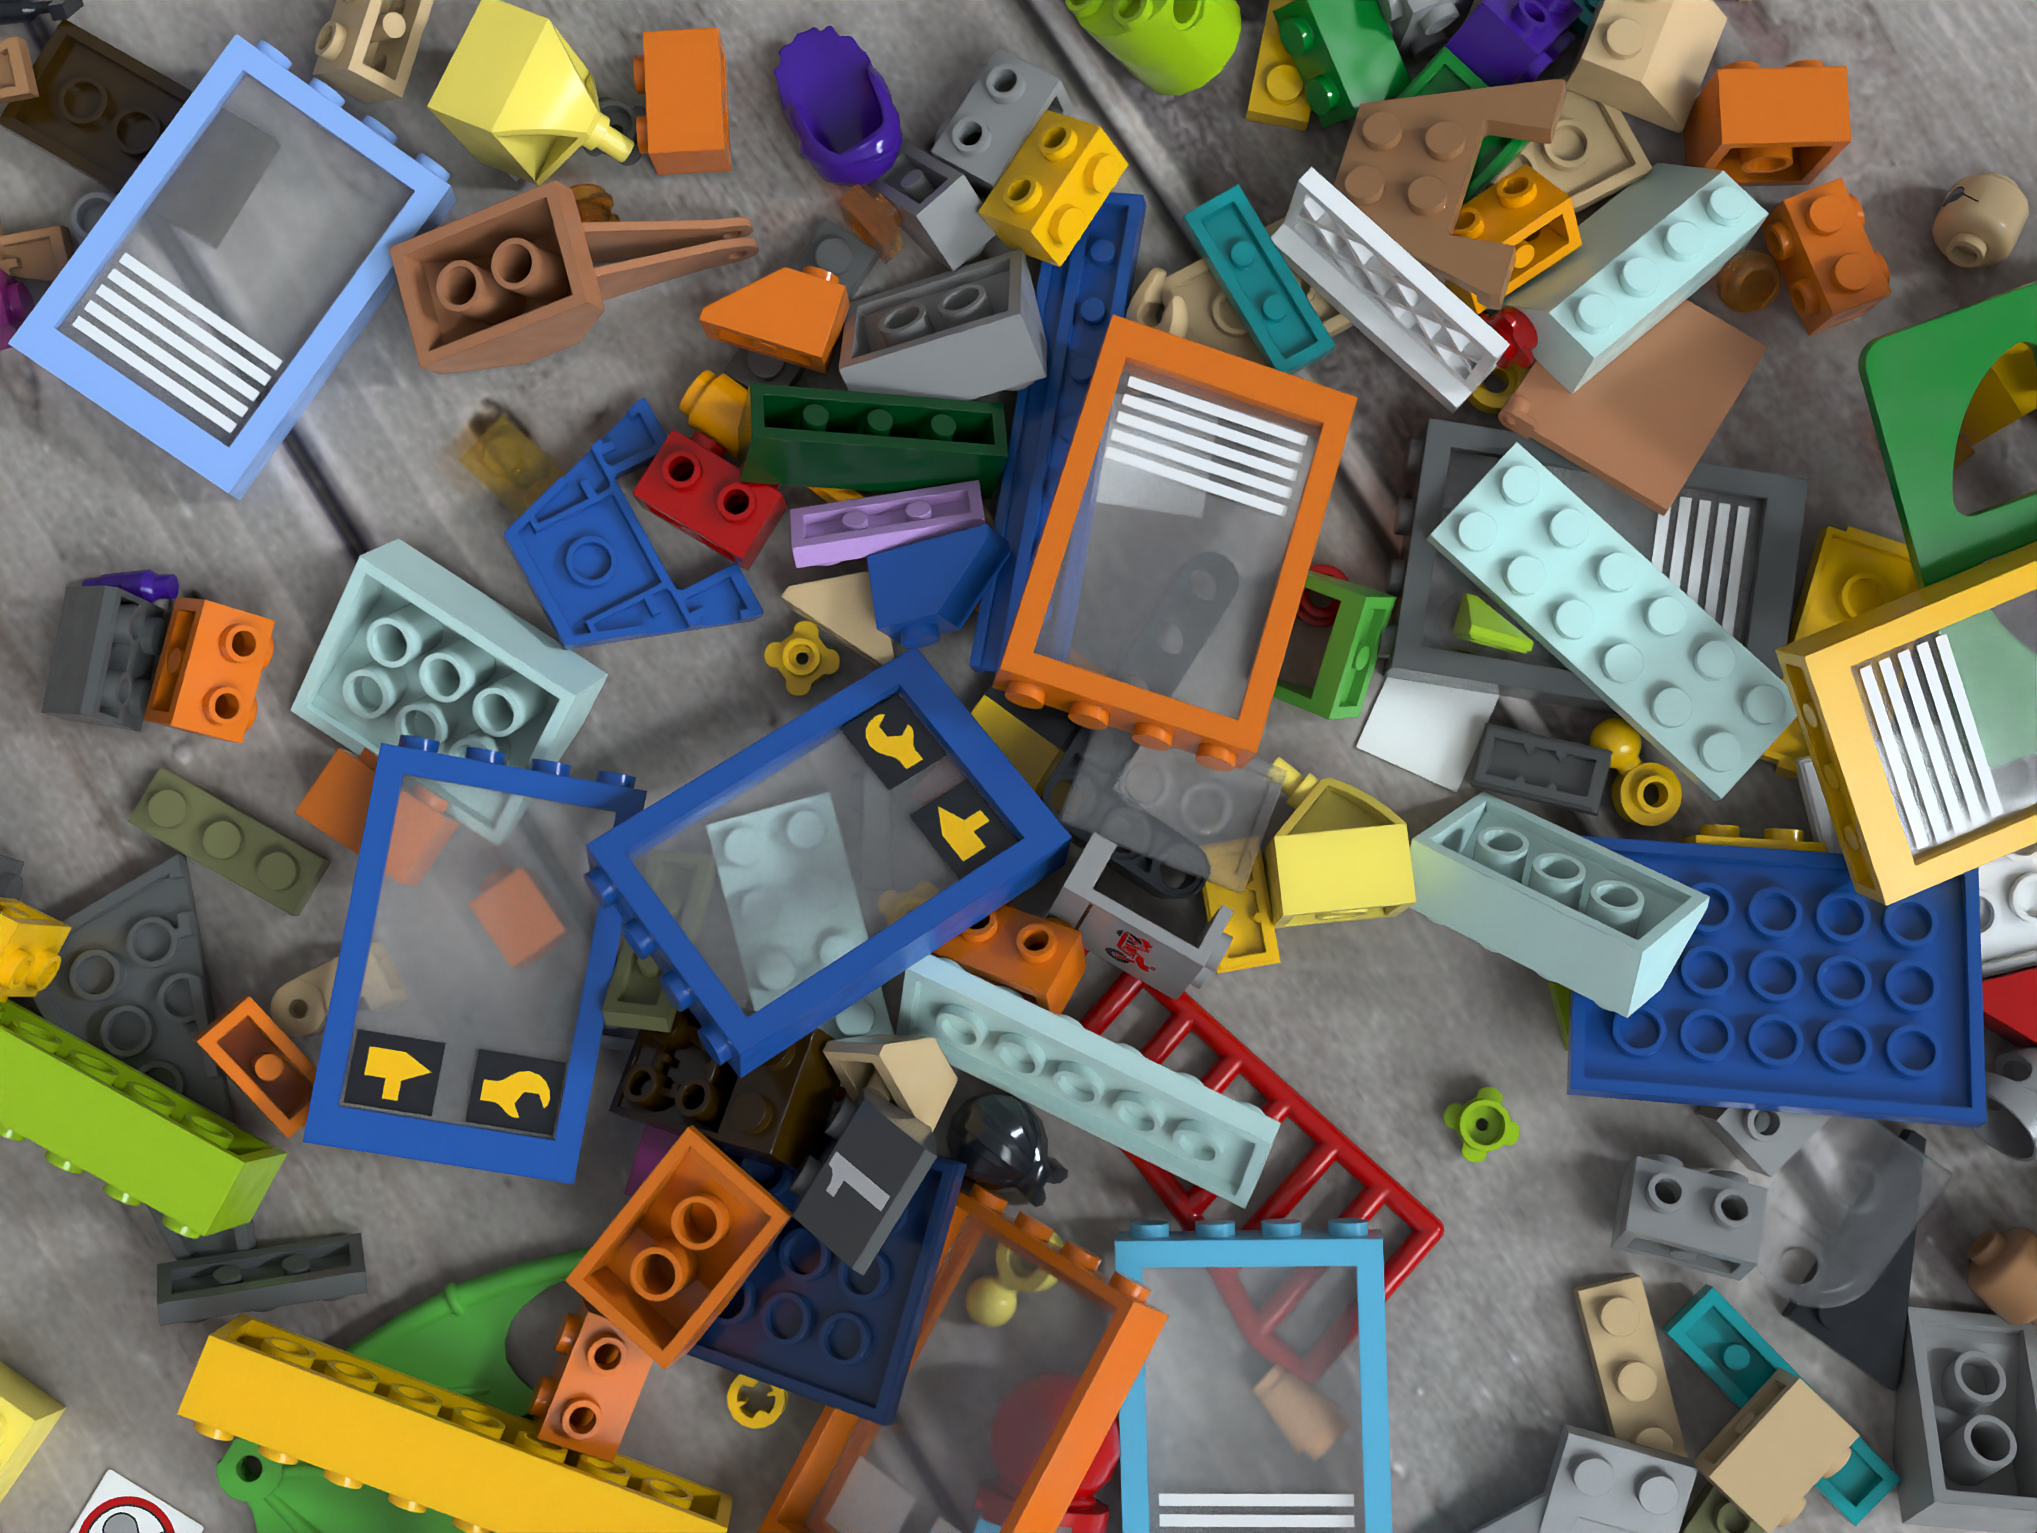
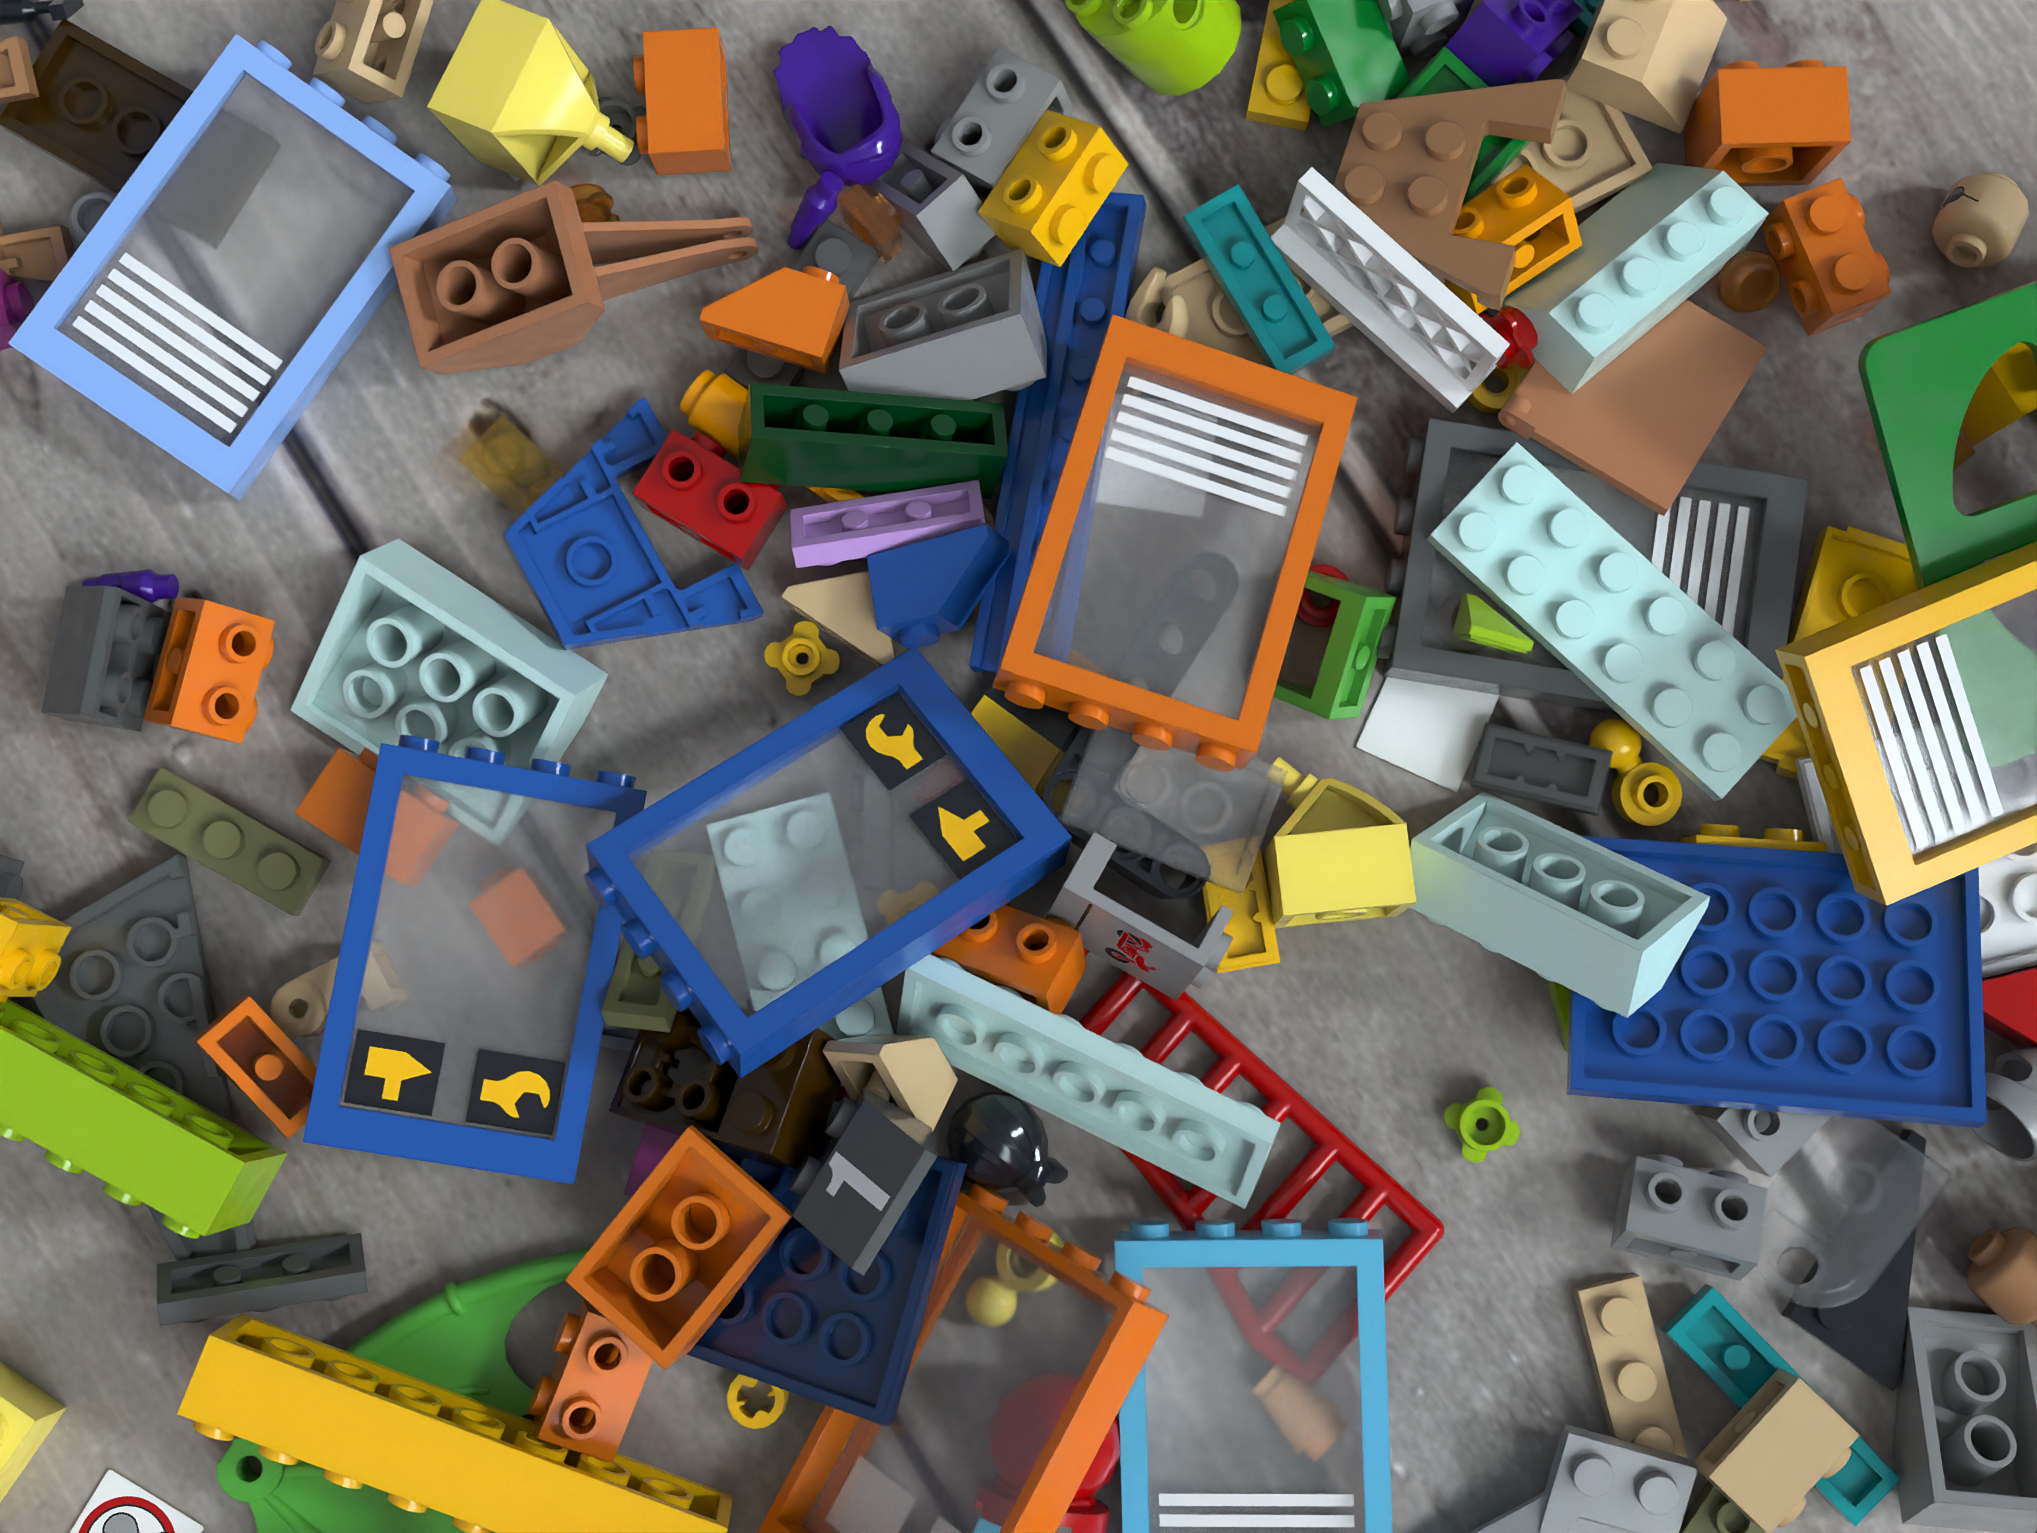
(815, 208): none -> dark purple piece

